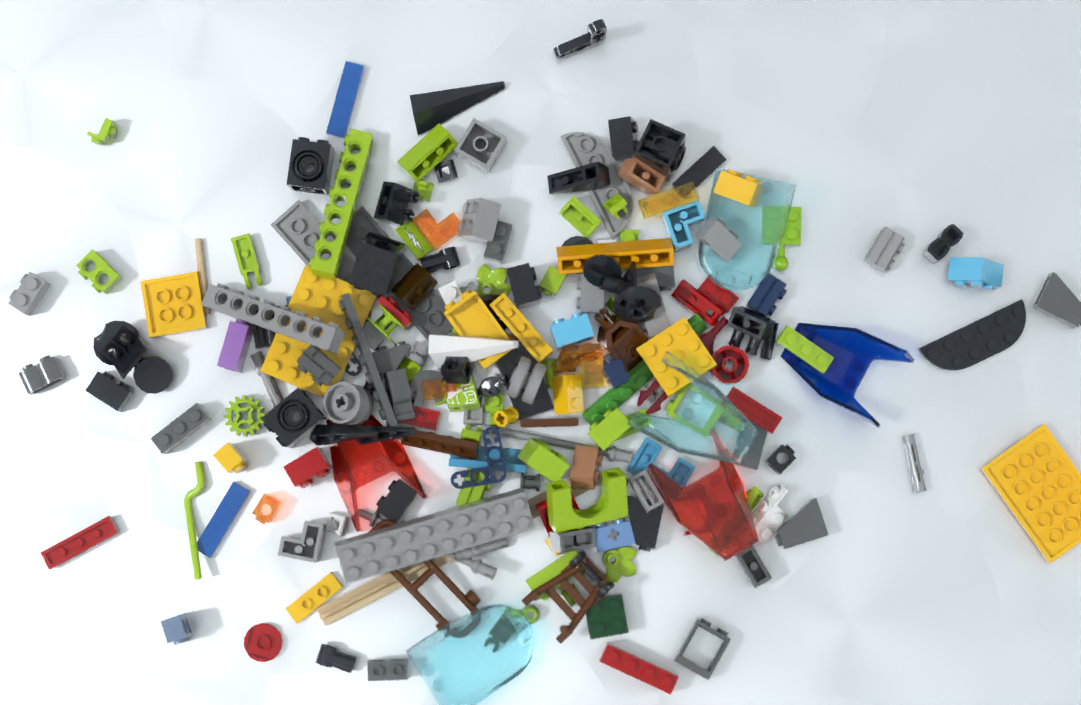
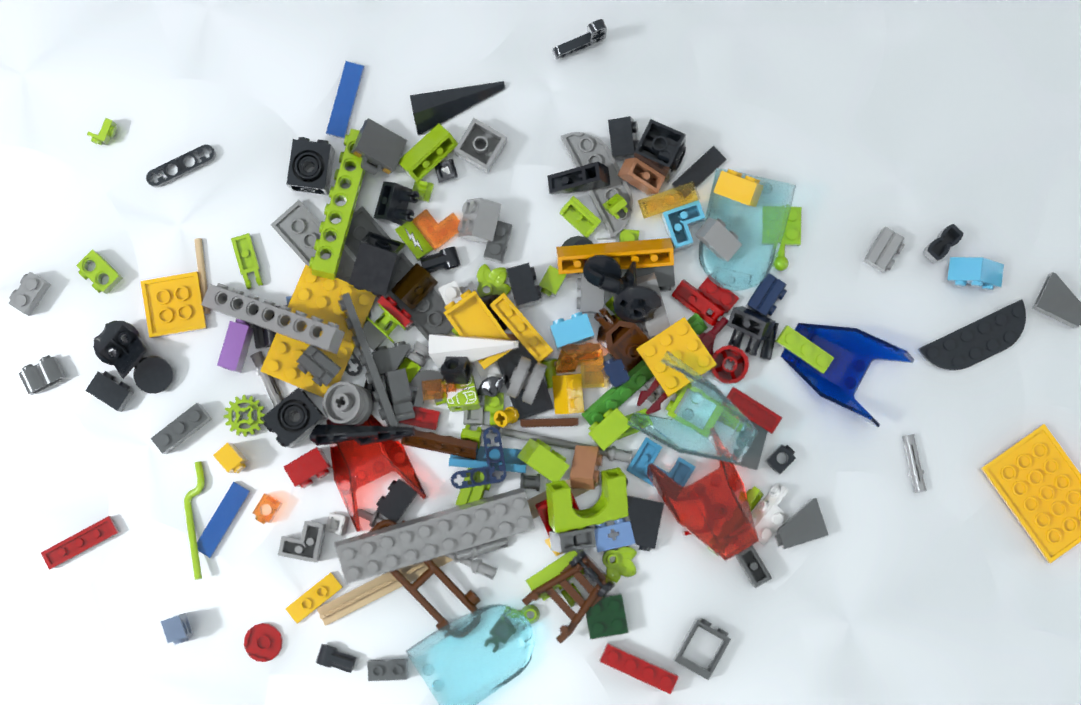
(180, 163): none -> black beam
(378, 147): none -> dark grey piece
(640, 496): light grey tile -> none

